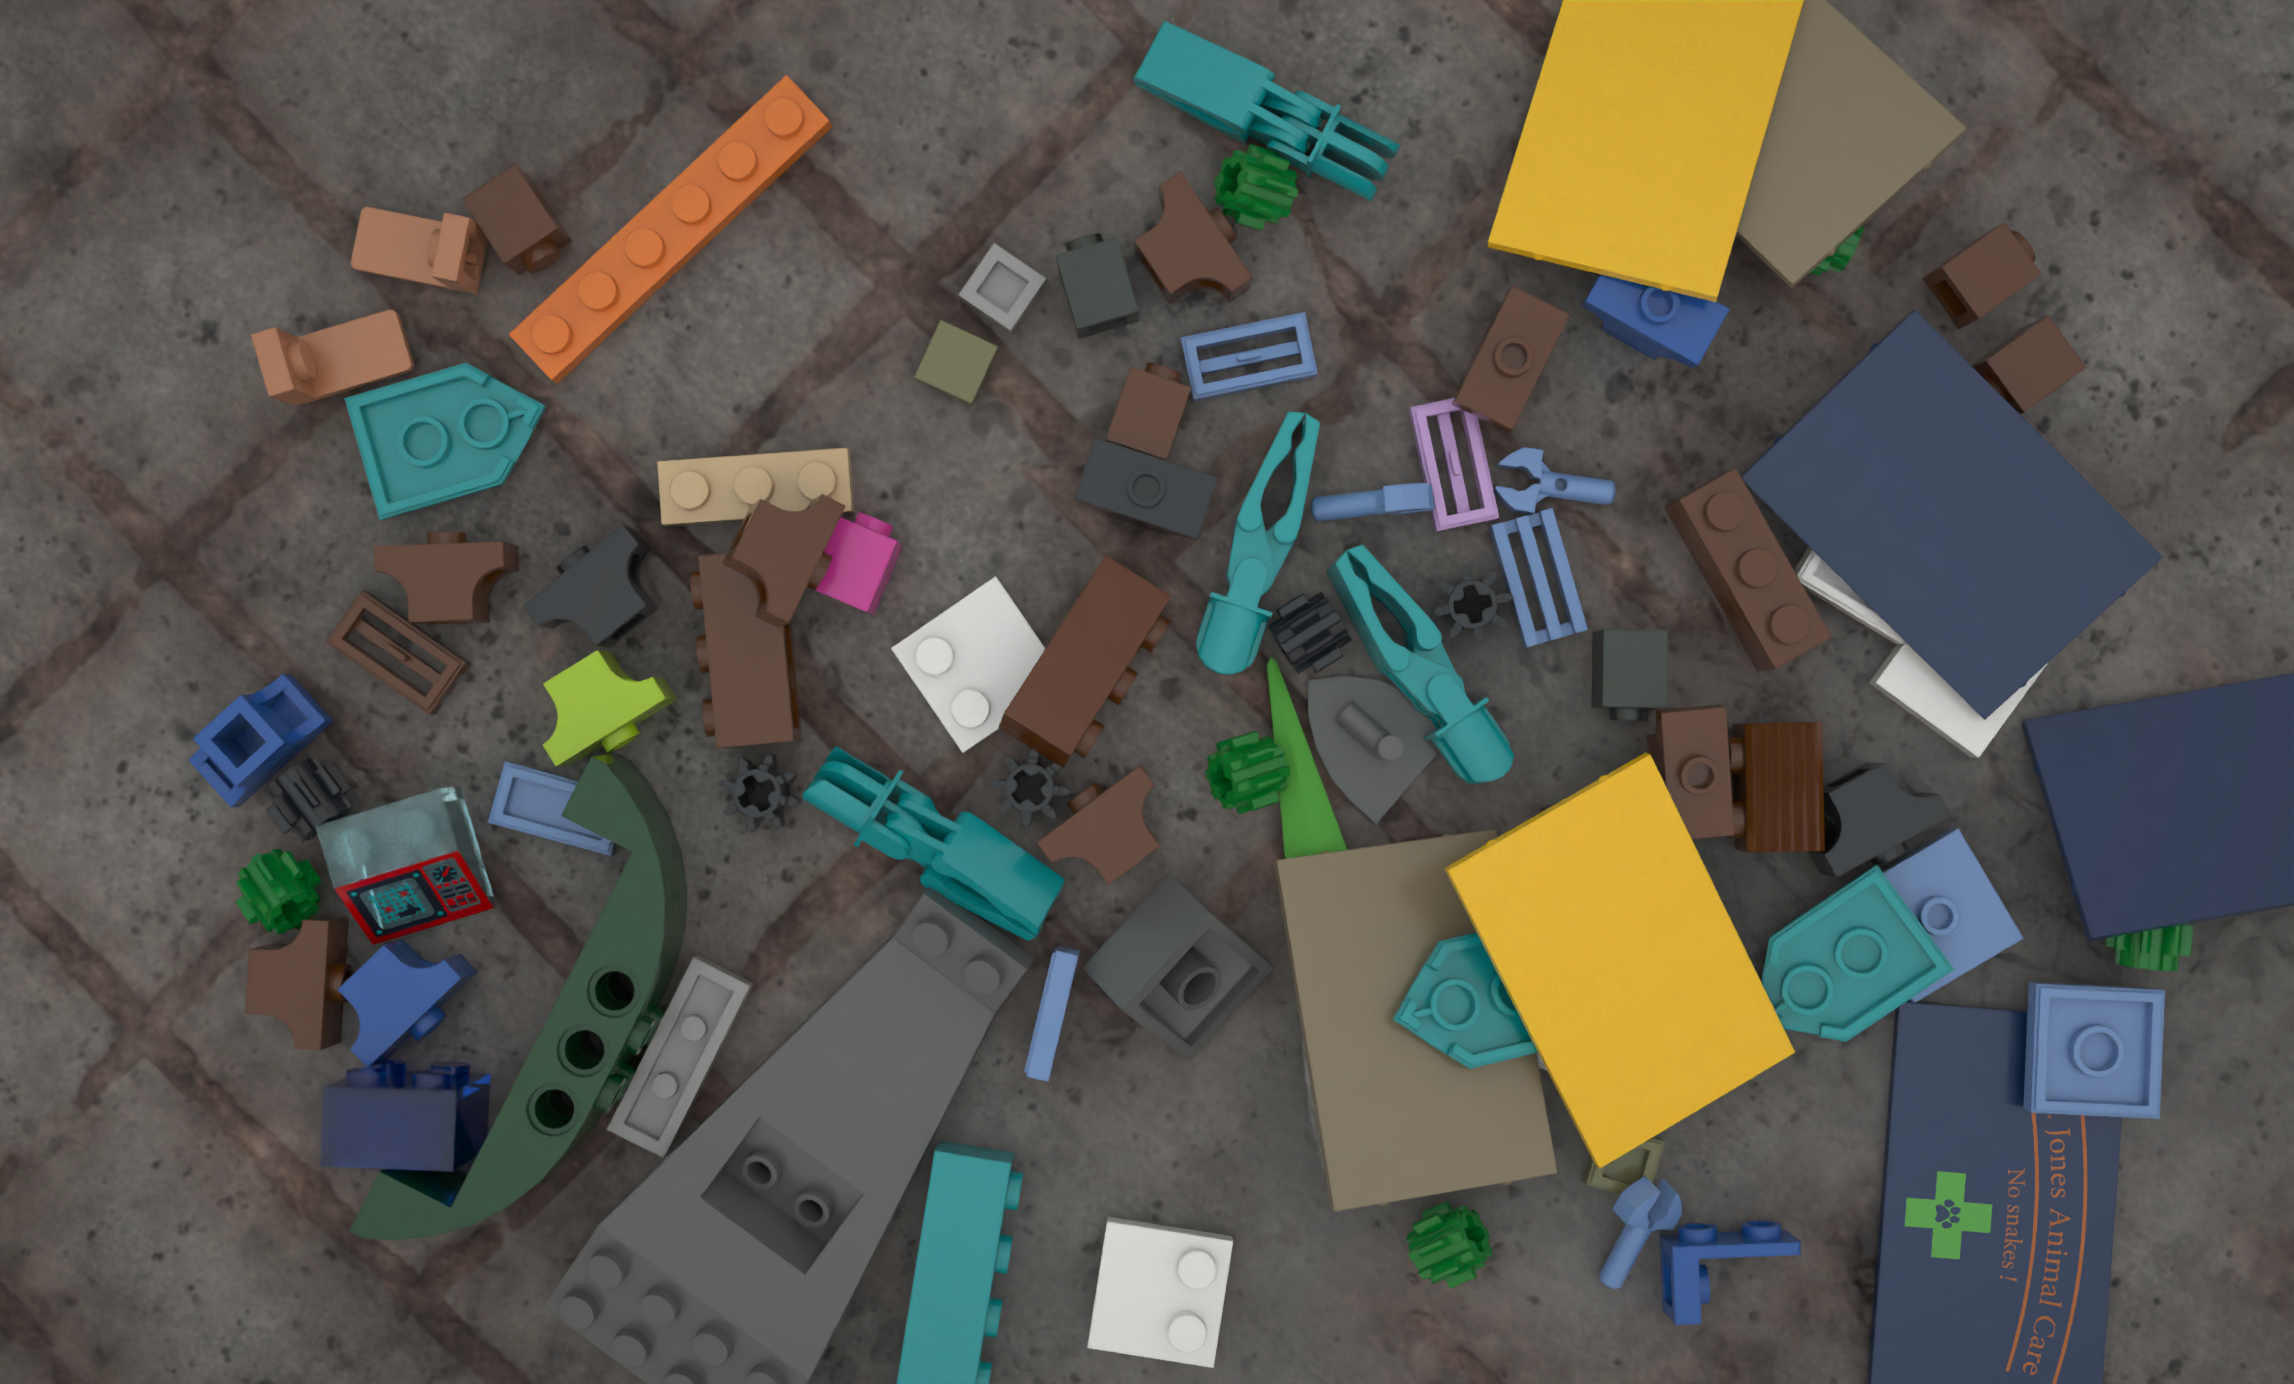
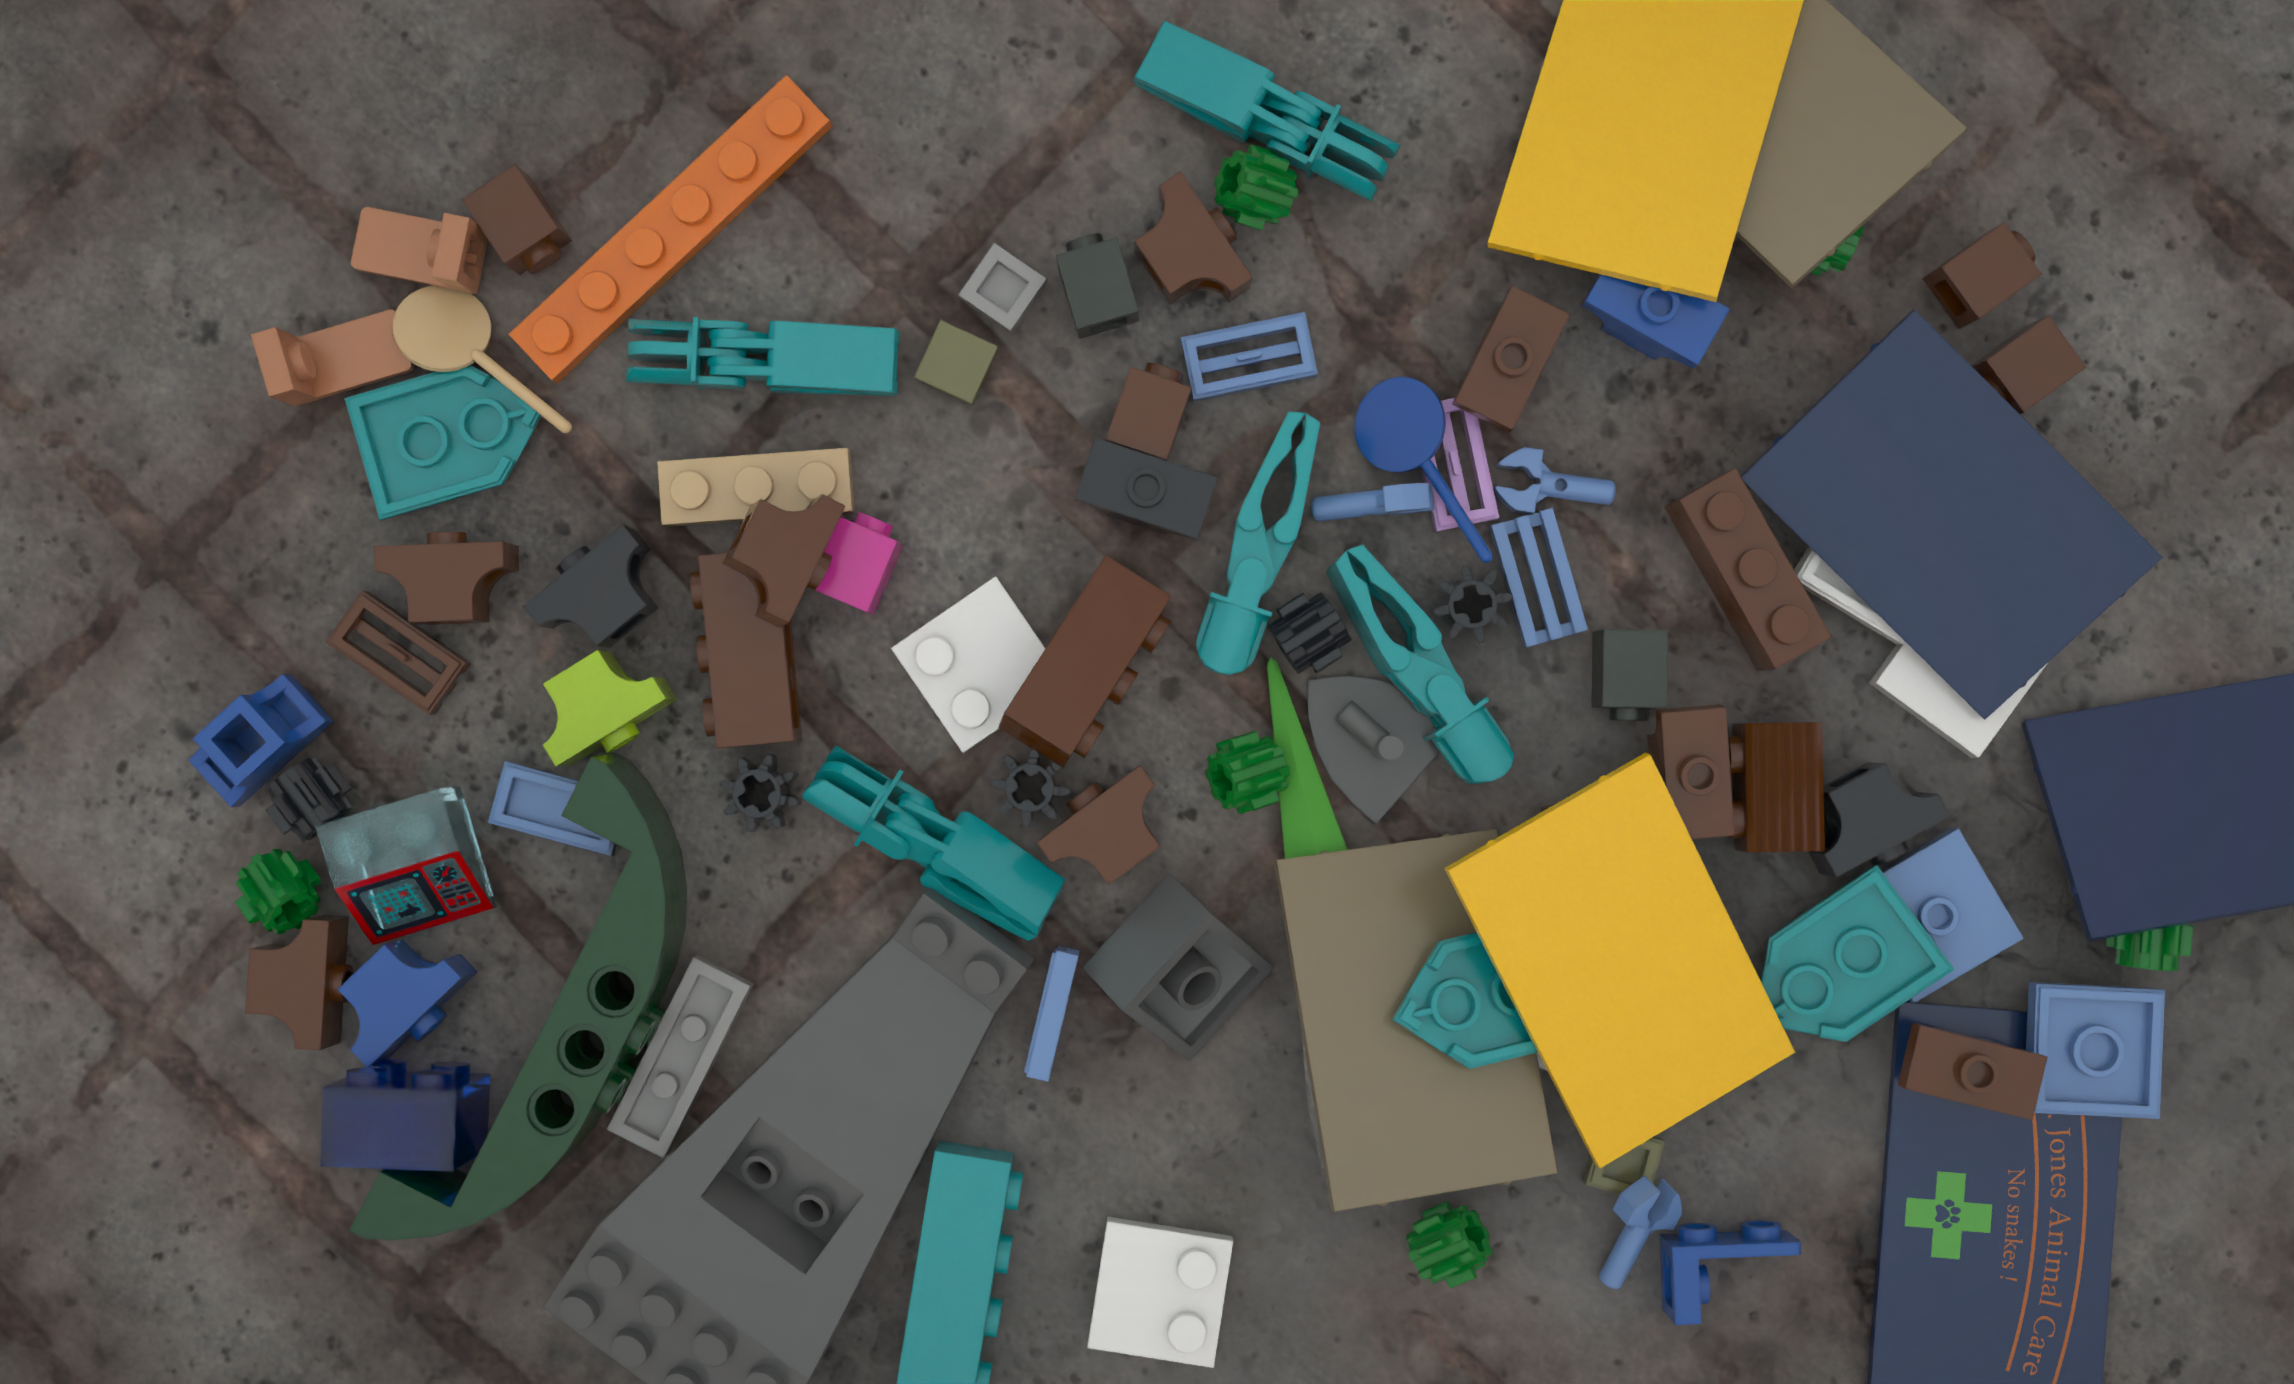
(451, 331): none -> tan piece
(799, 356): none -> teal arm
(1400, 431): none -> blue piece
(1972, 1070): none -> reddish brown brick

